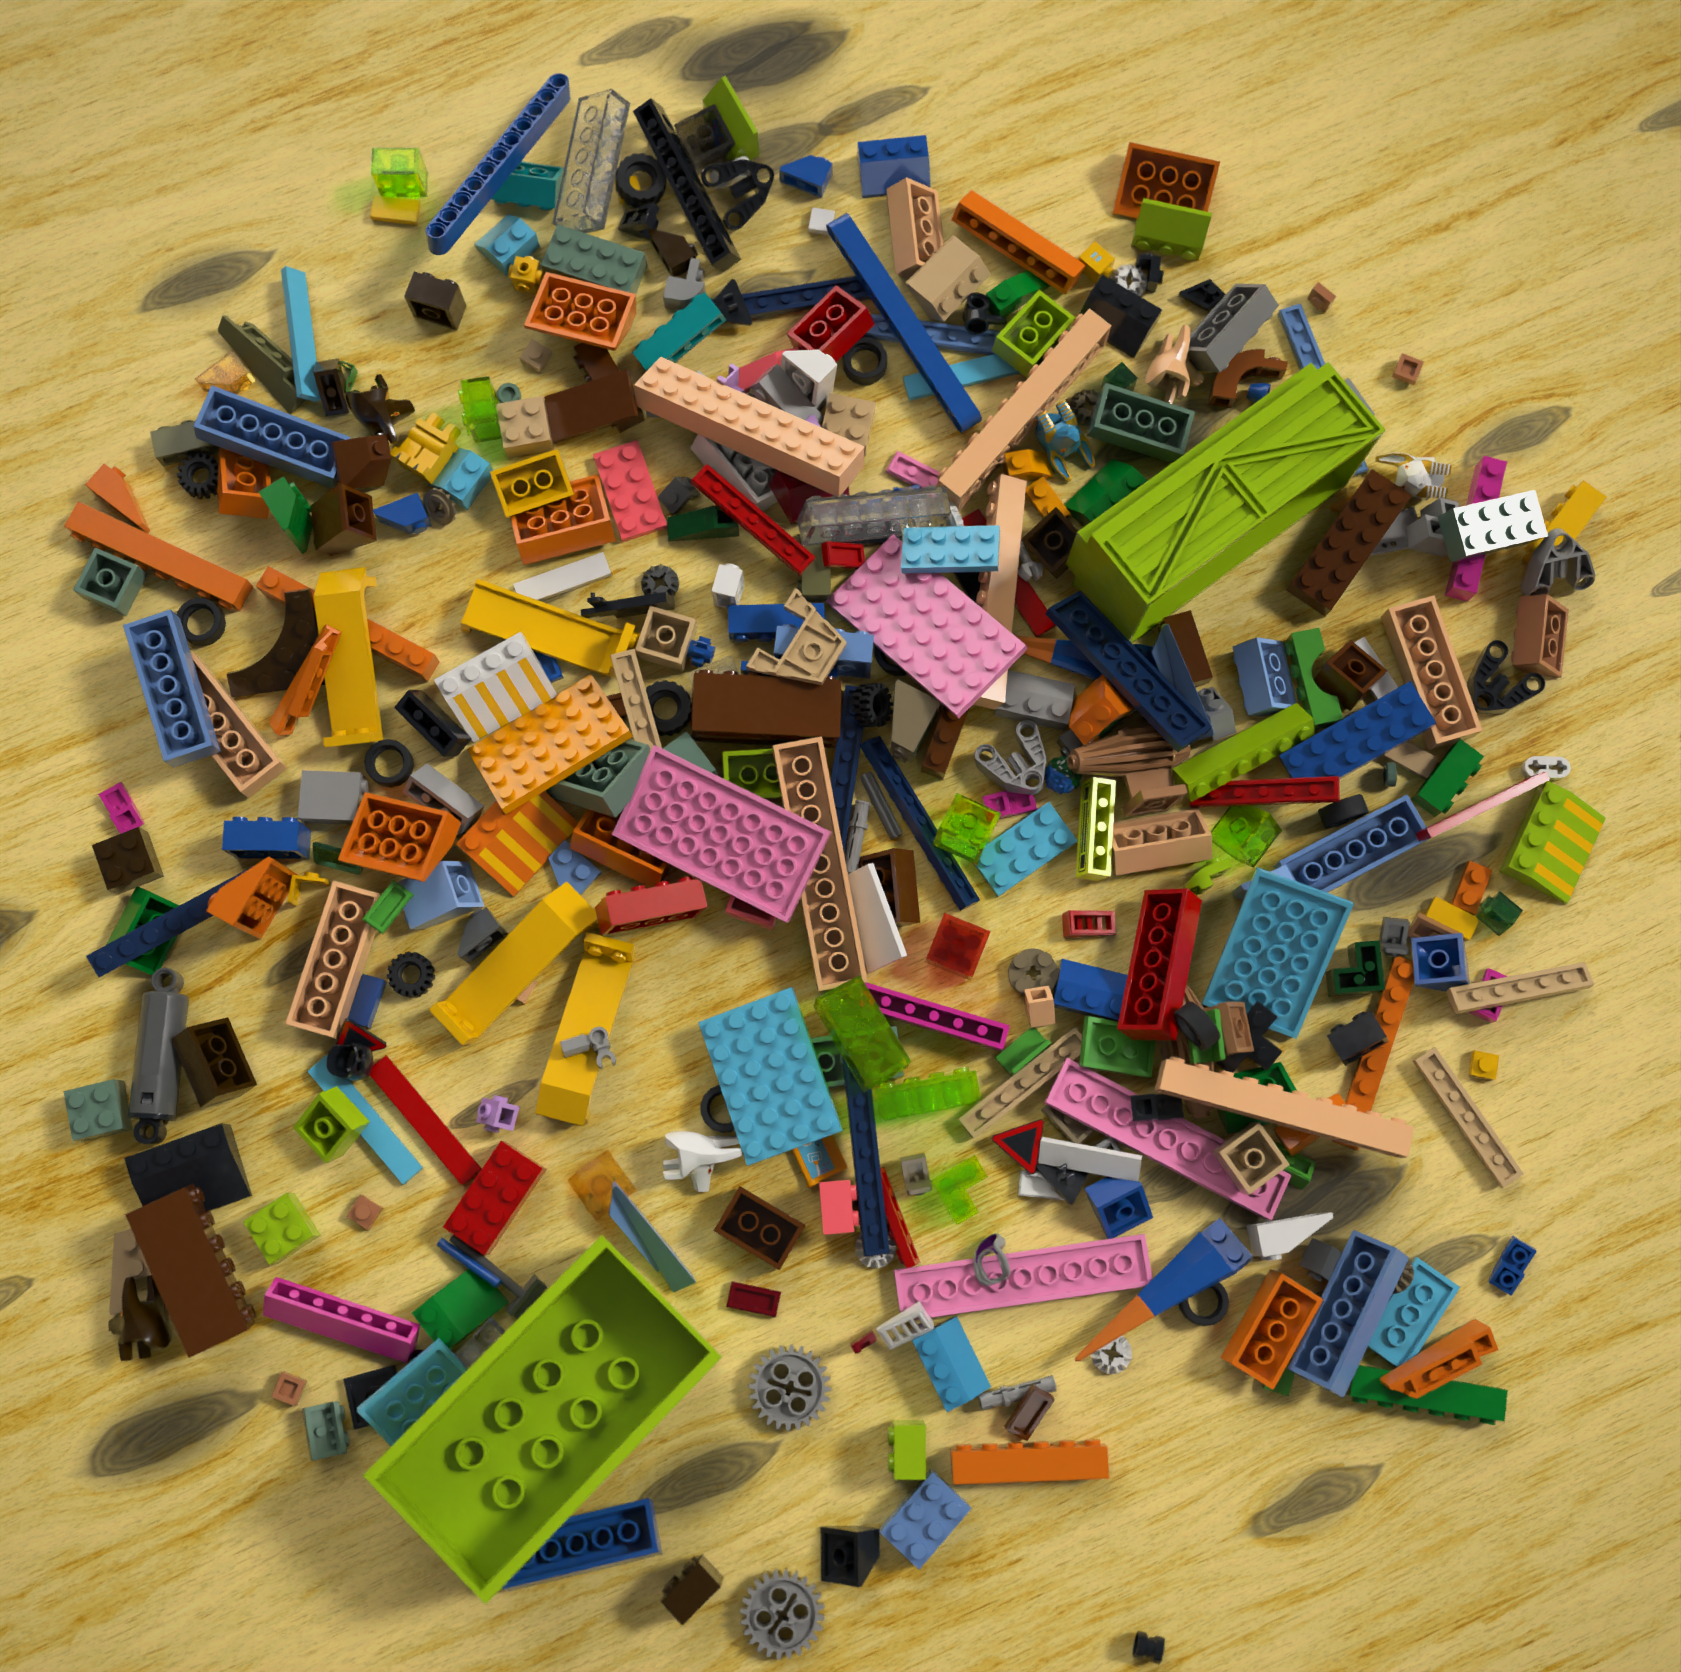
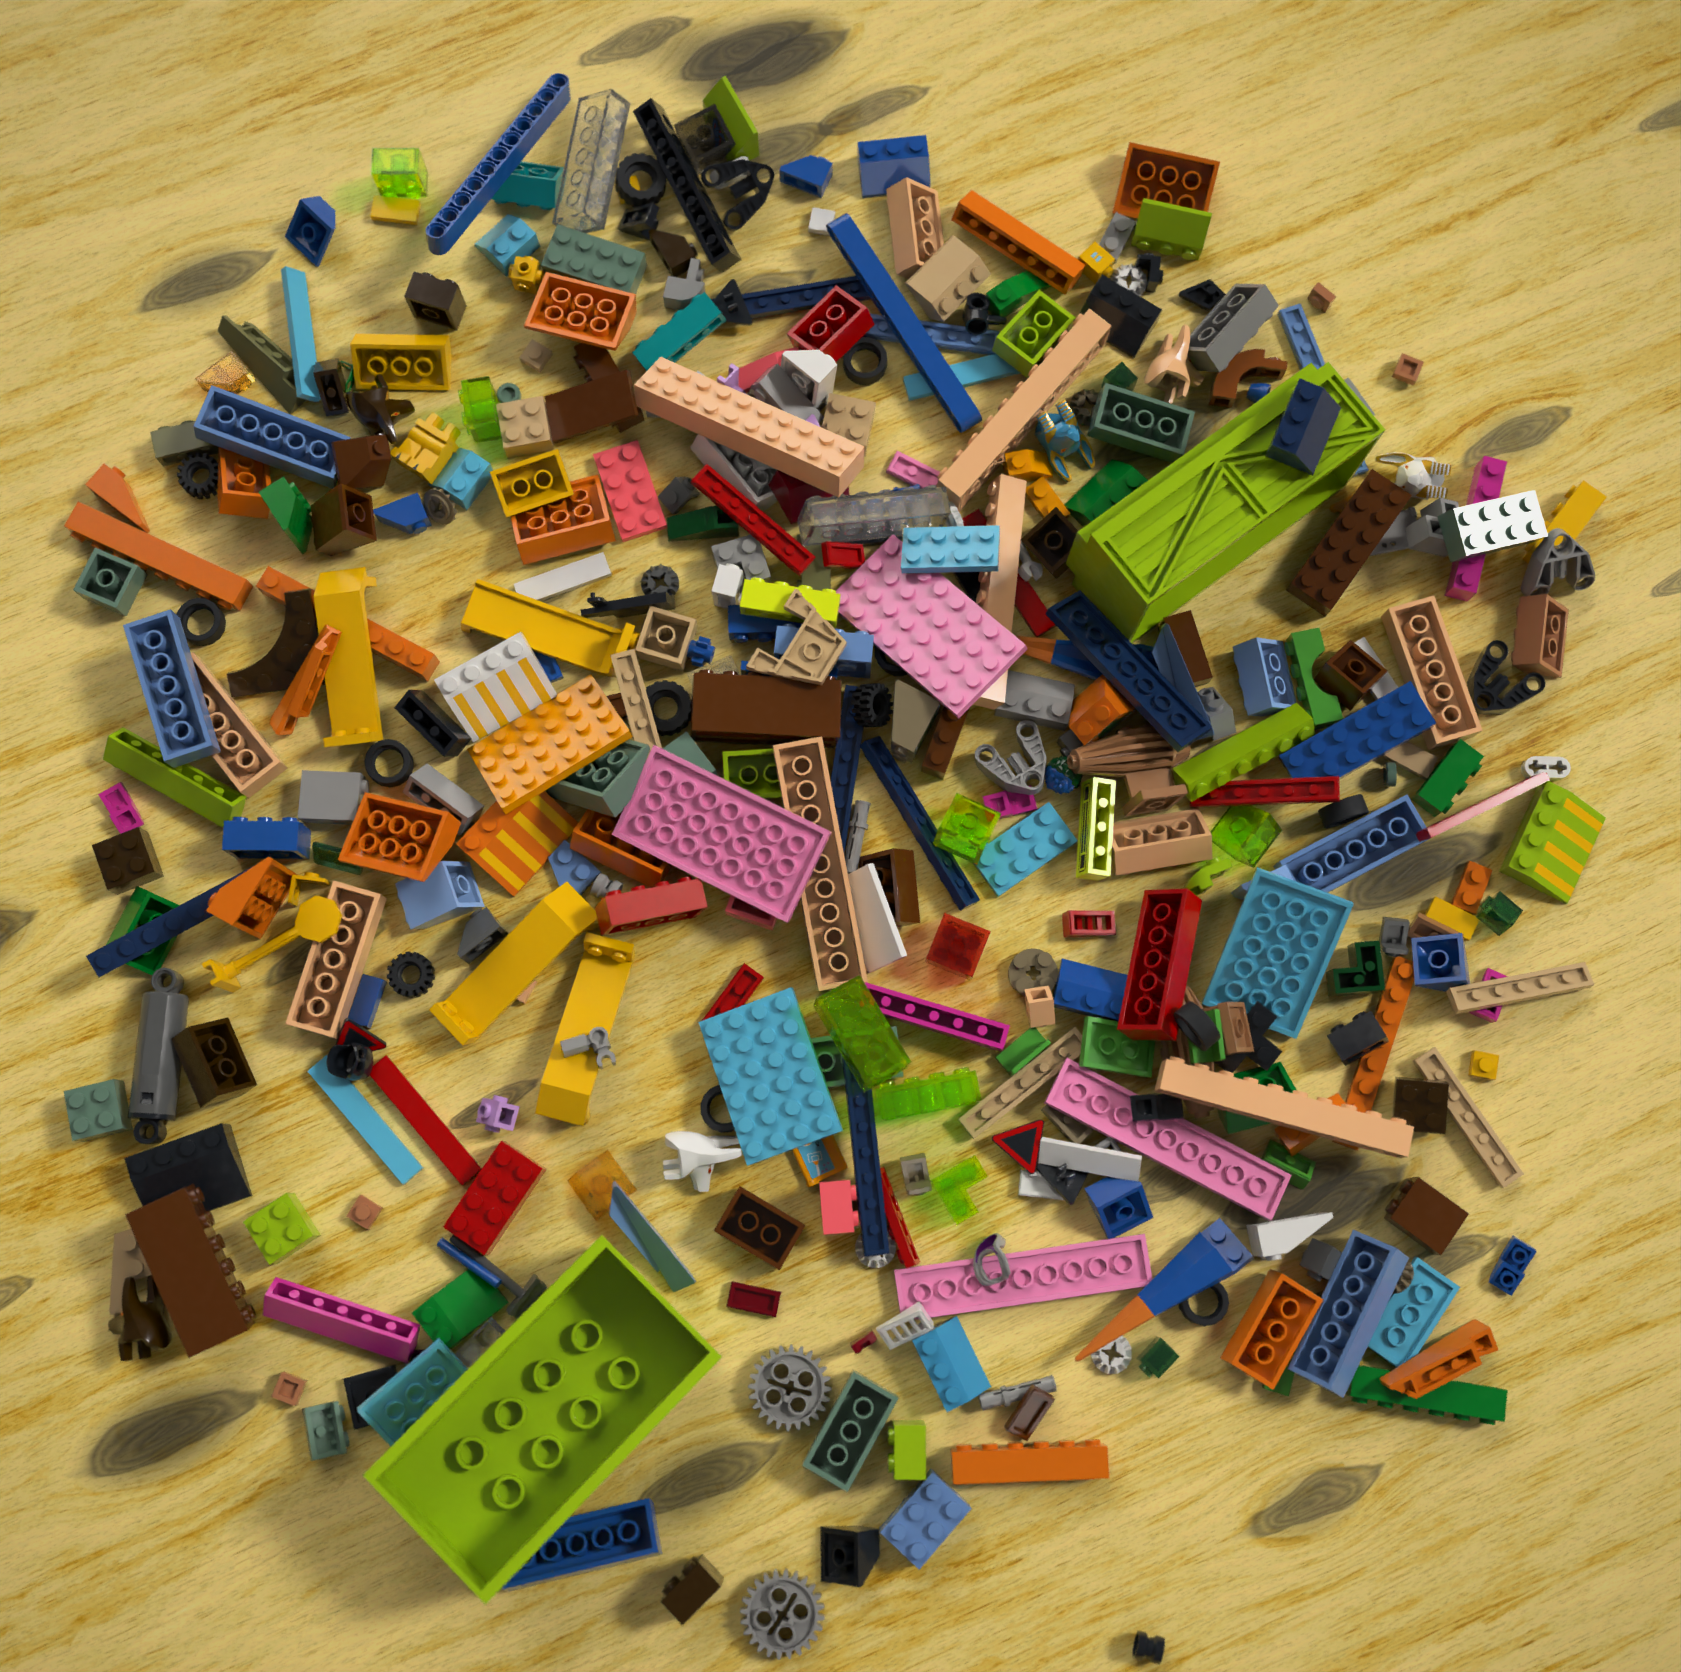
(182, 784): none -> lime brick
(312, 228): none -> blue slope
(316, 921): none -> yellow piece
(331, 1124): lime brick -> none
(388, 907): bright green tile -> none
(402, 360): none -> yellow slope
(603, 885): none -> light grey wheel
(737, 991): none -> red tile
(746, 554): none -> light grey brick
(768, 600): none -> neon yellow brick
(850, 1430): none -> sand green brick
(881, 805): dark grey axle -> none
(1117, 235): none -> light grey plate
(1157, 1358): none -> clear green brick
(1250, 1158): tan brick -> none
(1304, 427): none -> dark blue slope
(1421, 1103): none -> dark brown brick
(1425, 1215): none -> reddish brown brick

